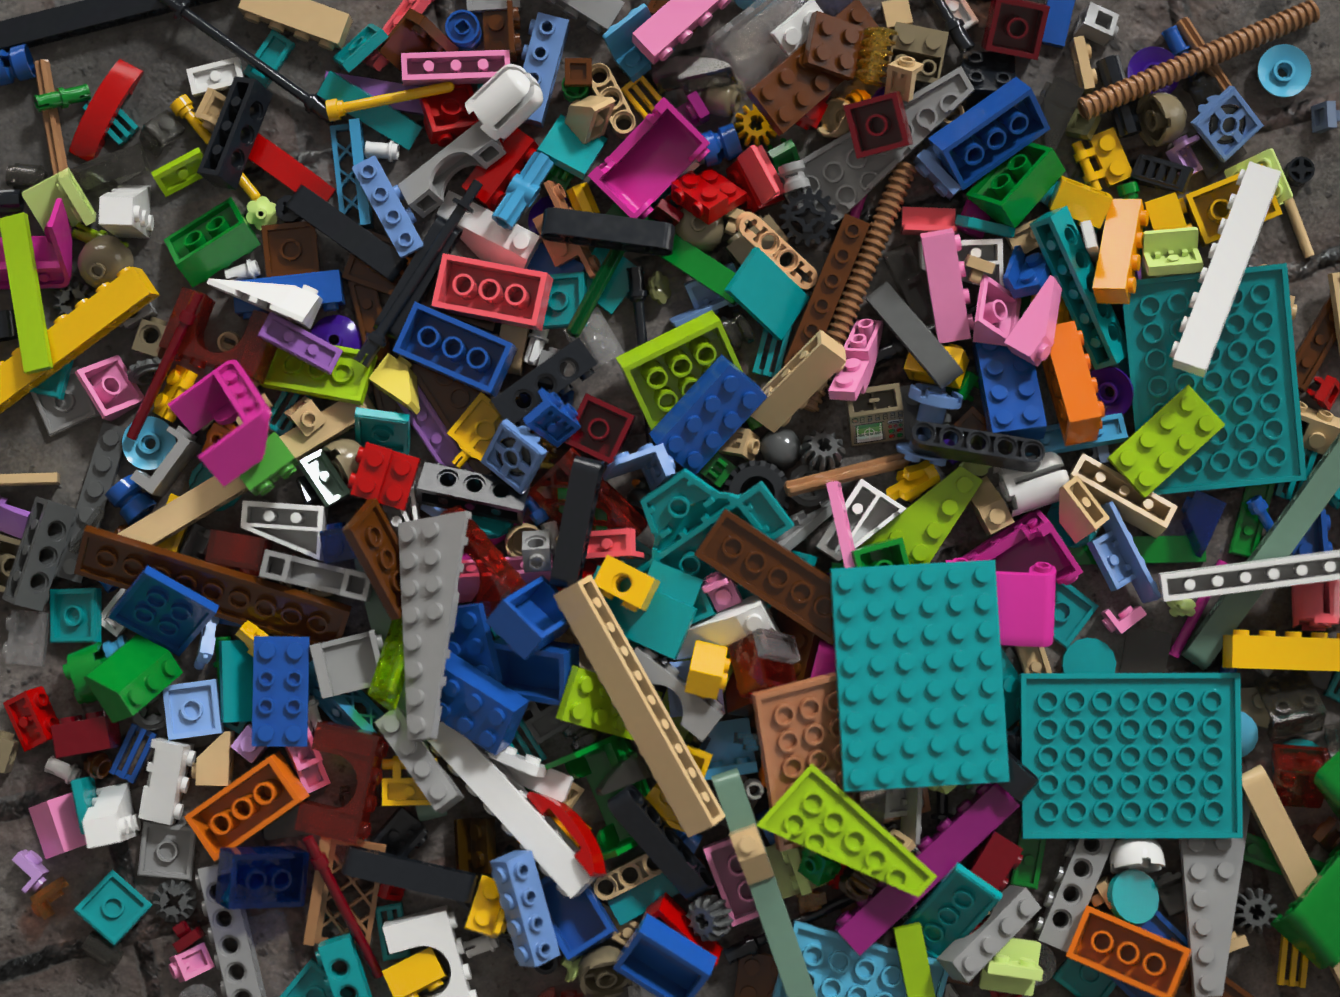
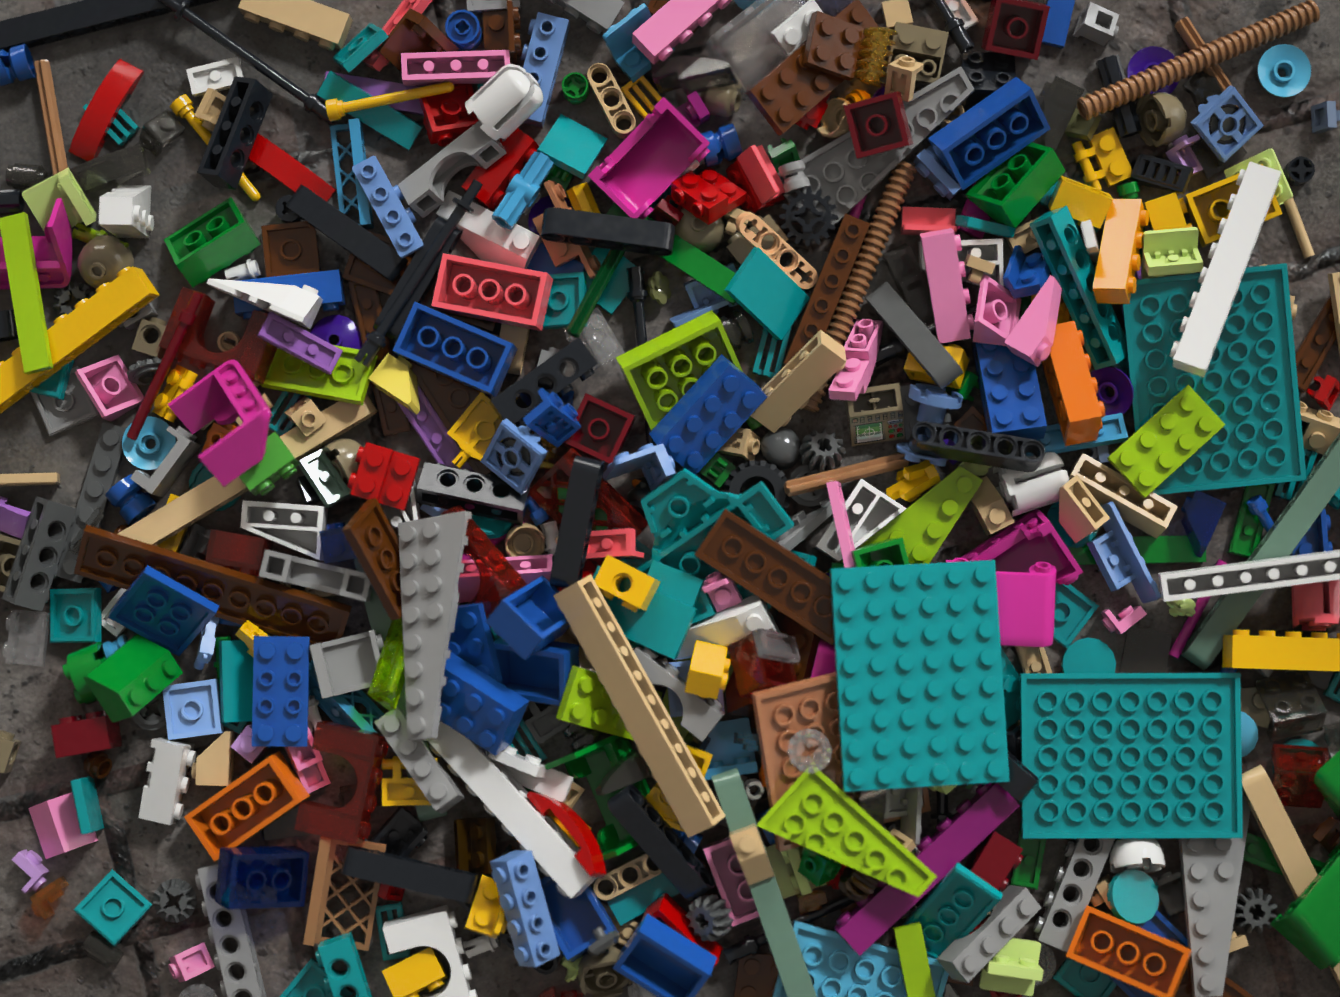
(31, 717): red bracket -> none
(62, 97): green pin -> none
(62, 769): white pin -> none
(111, 817): white wedge -> none
(124, 747): blue tile -> none
(167, 851): light grey tile -> none
(179, 172): lime plate -> none
(186, 935): dark red tile -> none
(264, 205): yellowish green plant -> none
(274, 53): teal tile -> none
(320, 862): dark red bar -> none
(382, 150): white pin -> none
(383, 429): teal tile -> none
(535, 345): white axle -> none
(536, 550): light grey brick -> none
(578, 72): reddish brown plate -> none
(589, 117): tan slope -> none
(603, 942): none -> dark grey piece
(744, 127): yellow gear -> none
(809, 738): none -> clear gear
(1081, 54): tan plate -> none
(1175, 42): blue axle -> none
(1302, 977): yellow tile -> none

